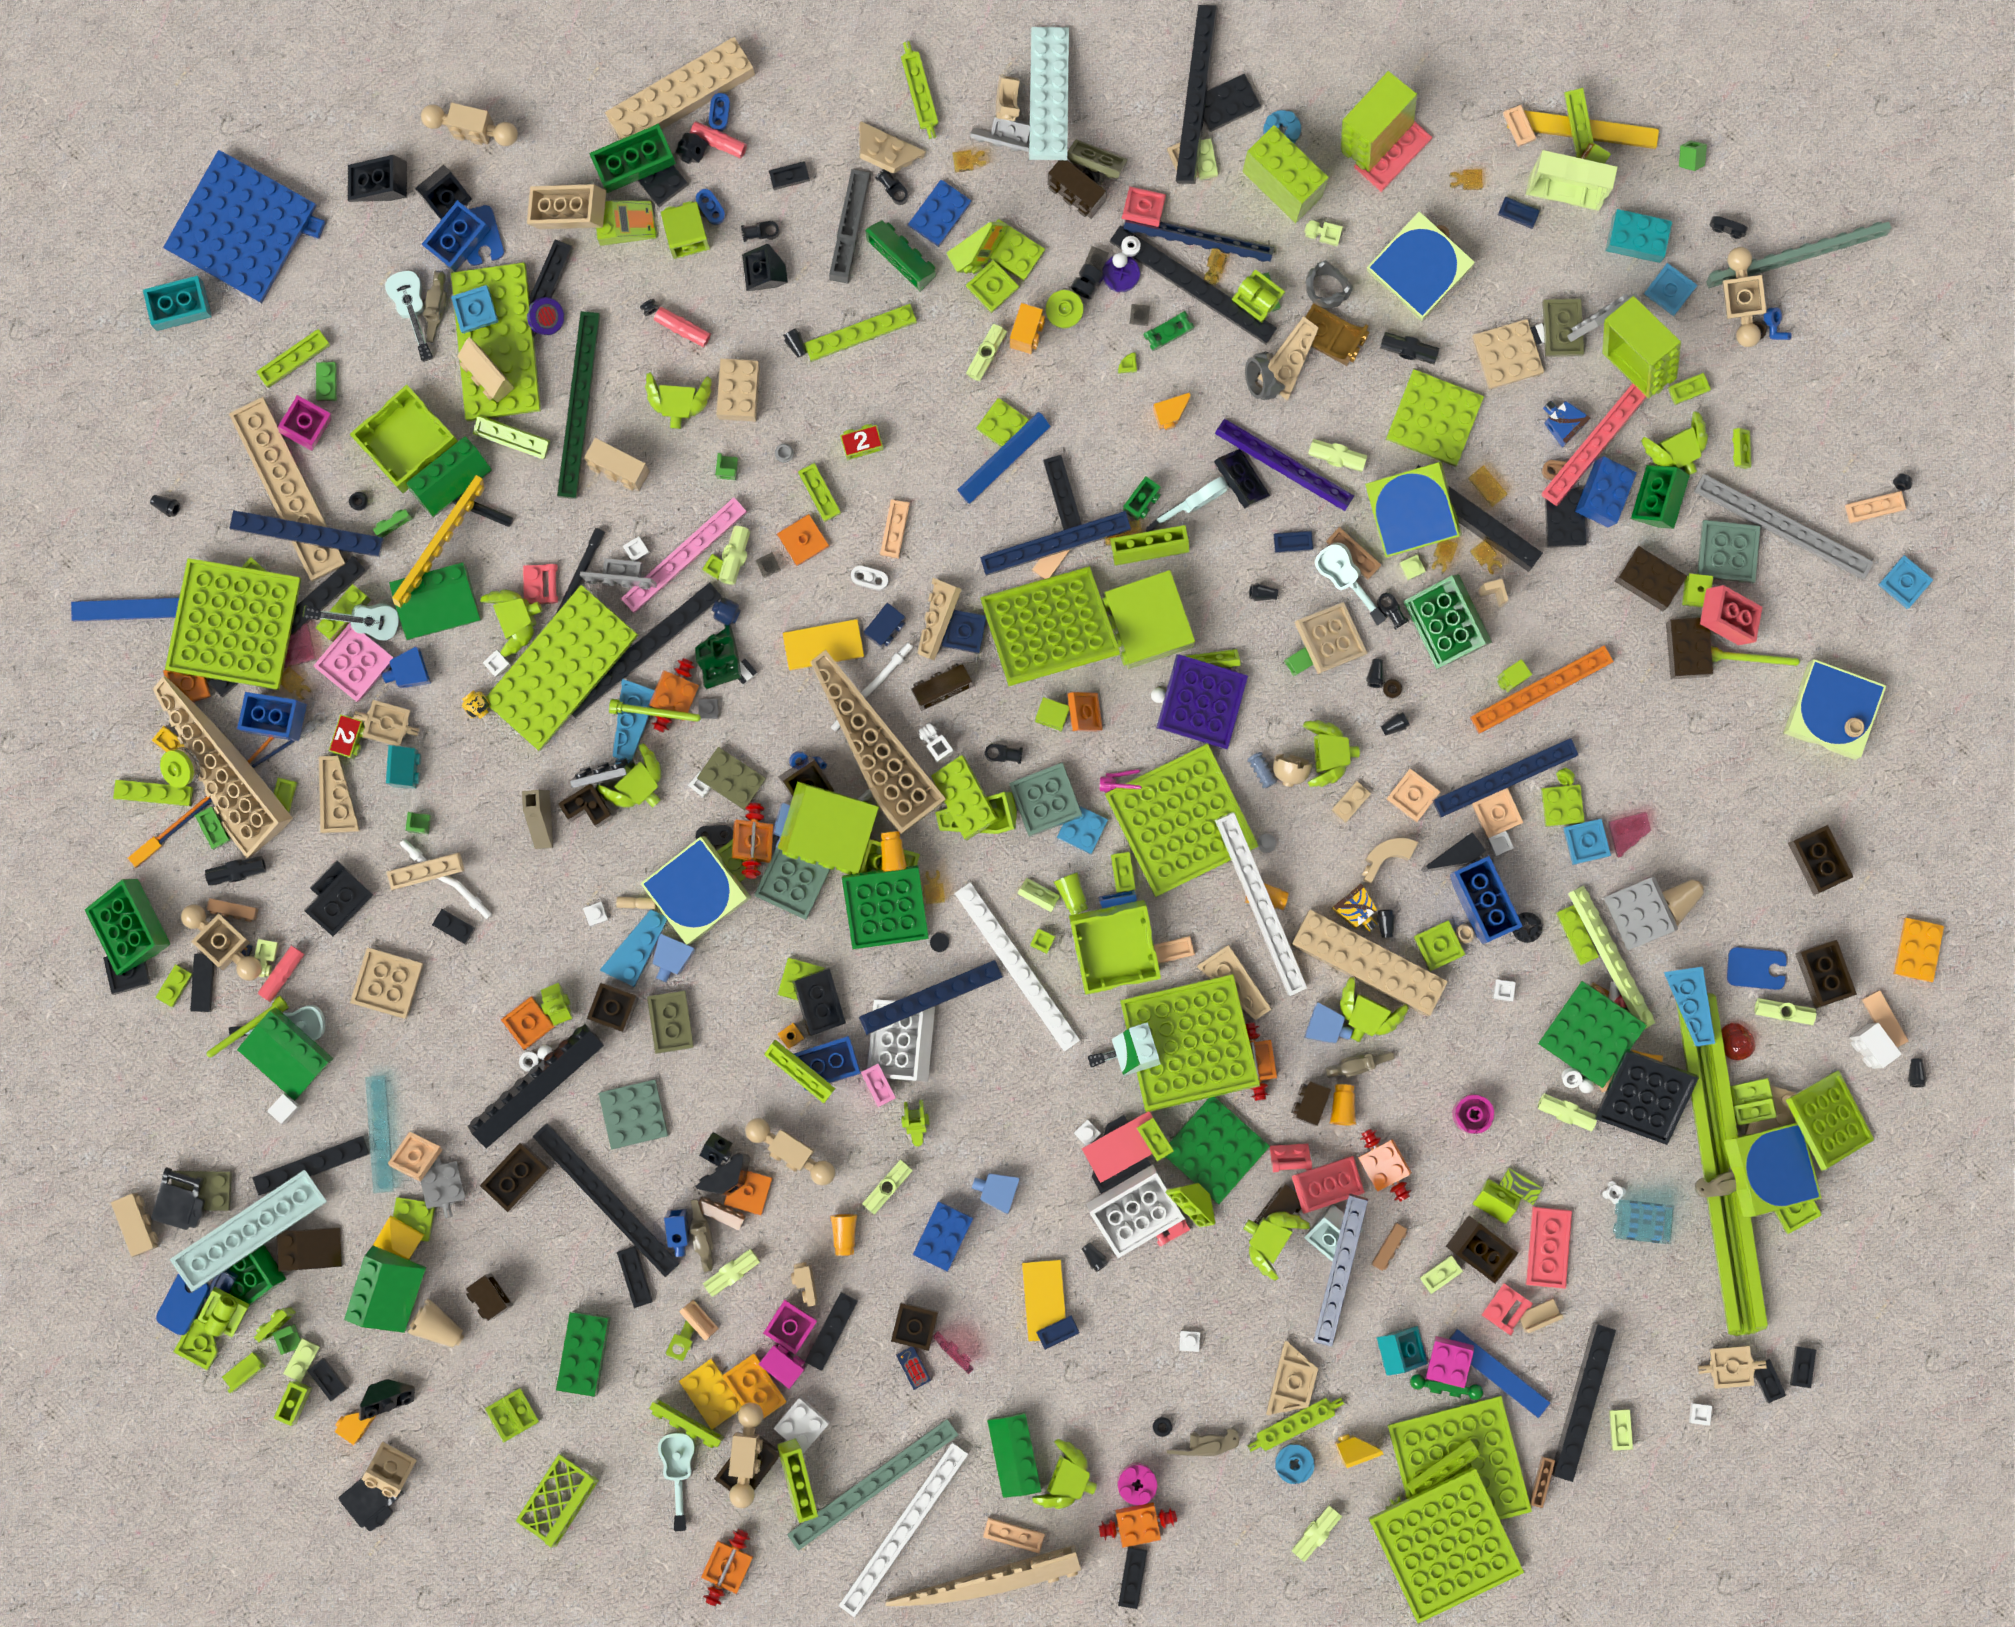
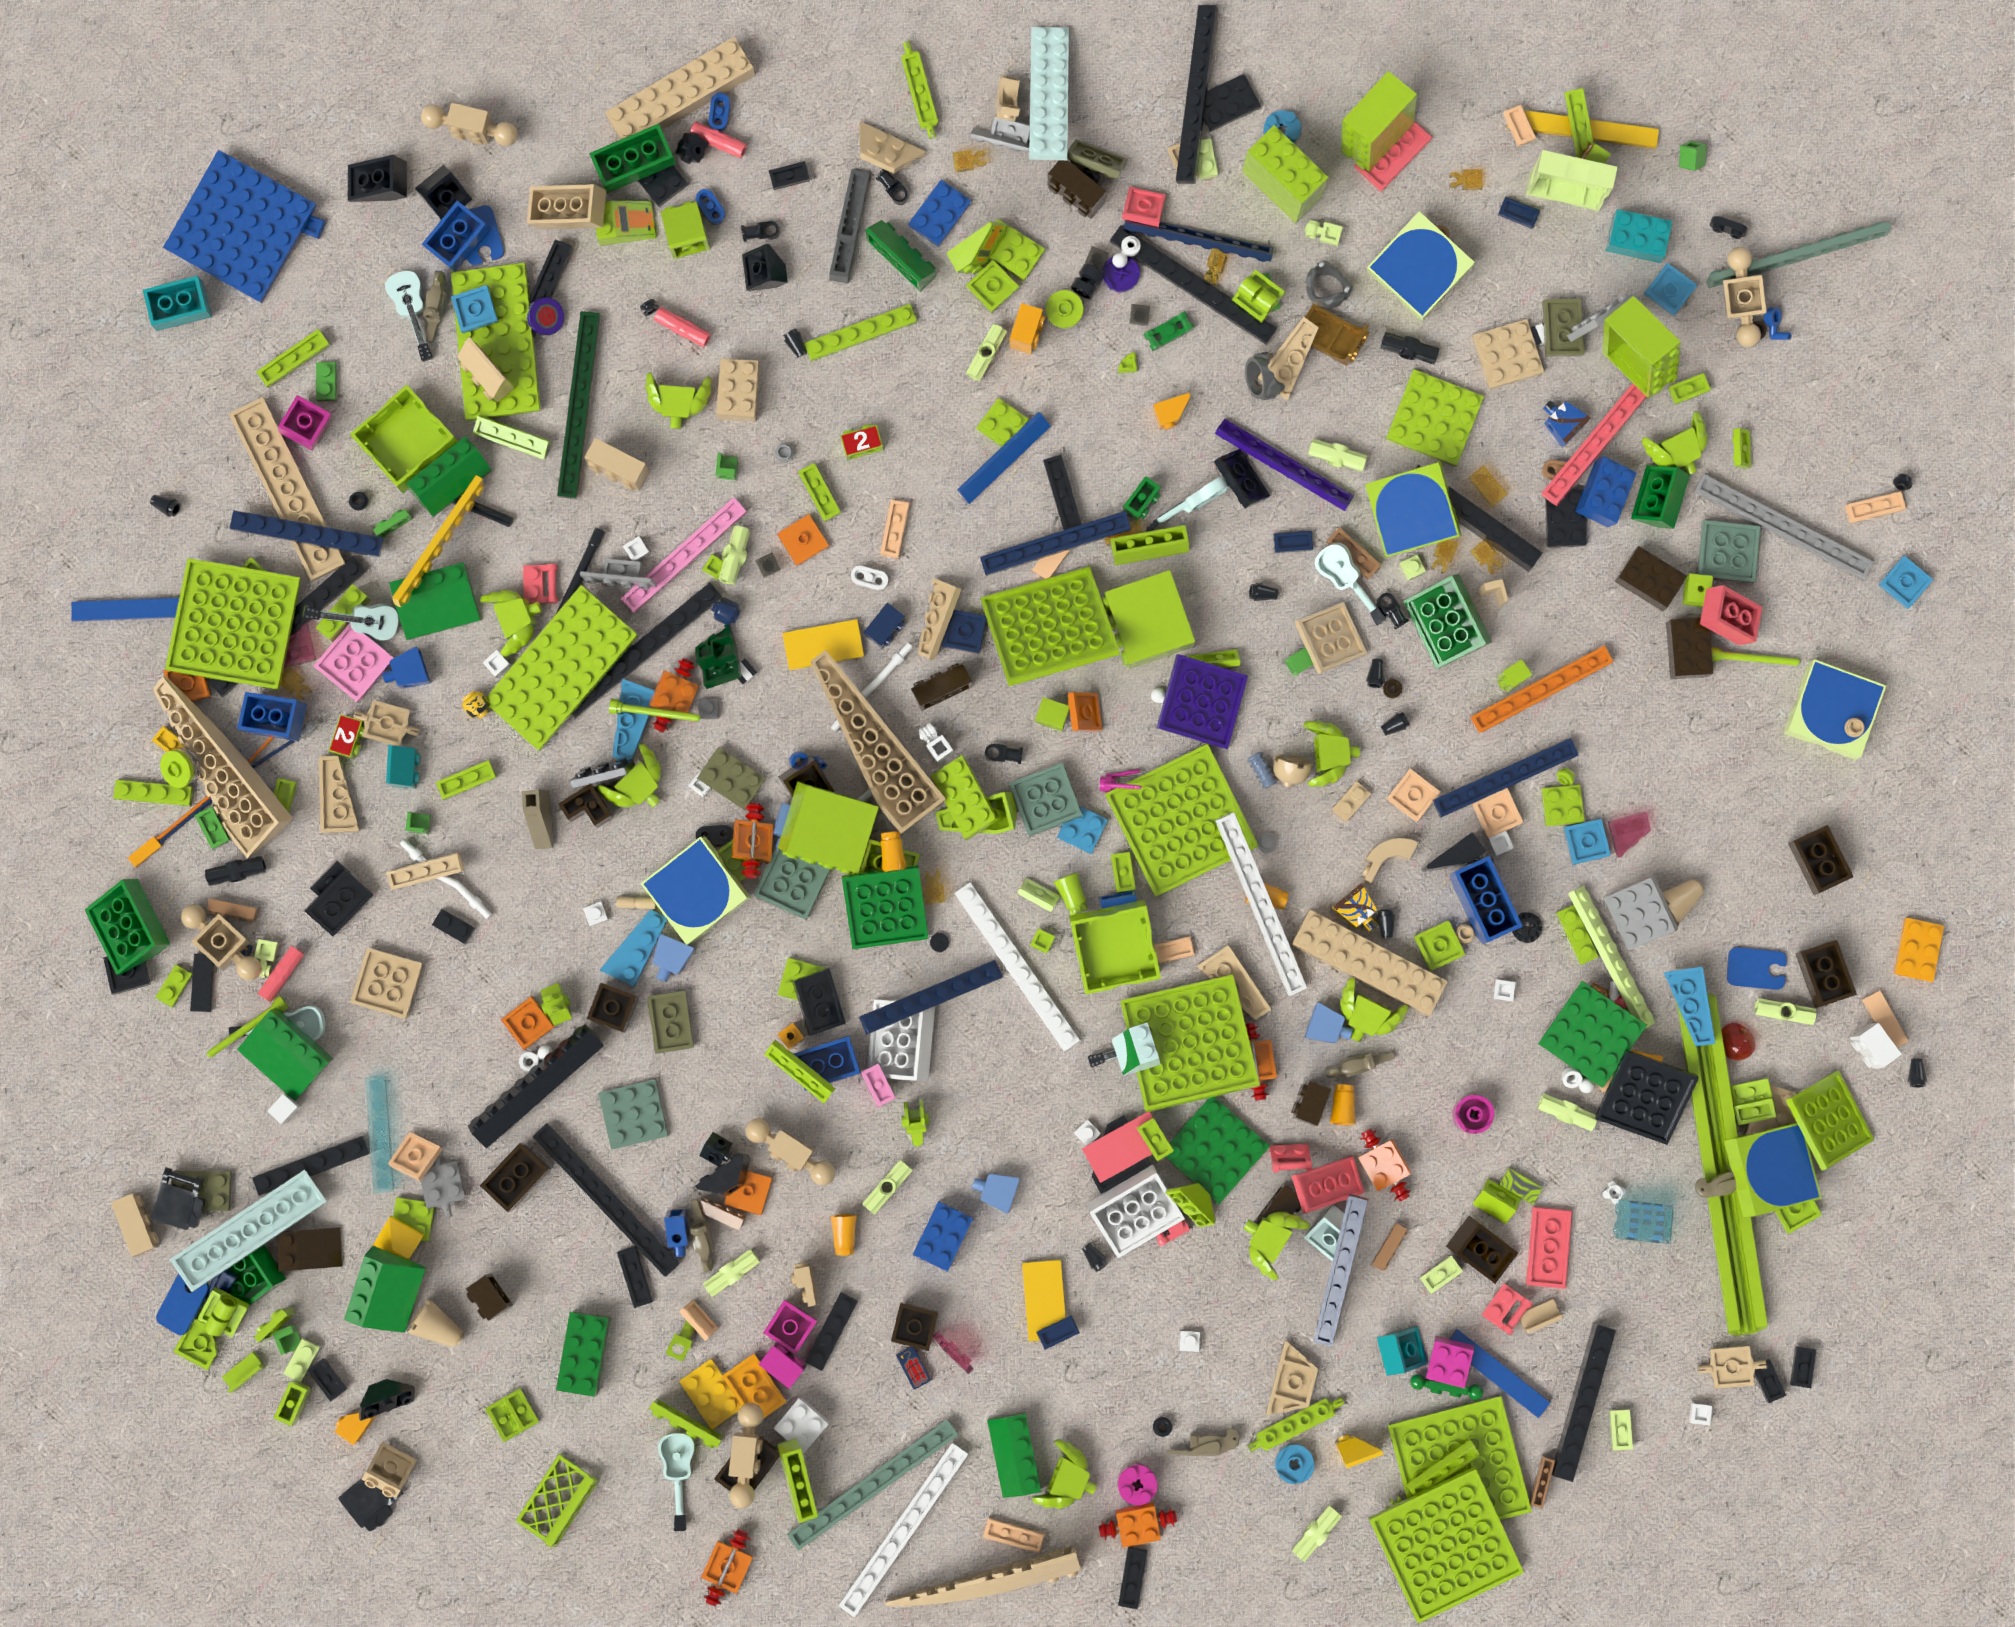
(466, 780): none -> lime plate

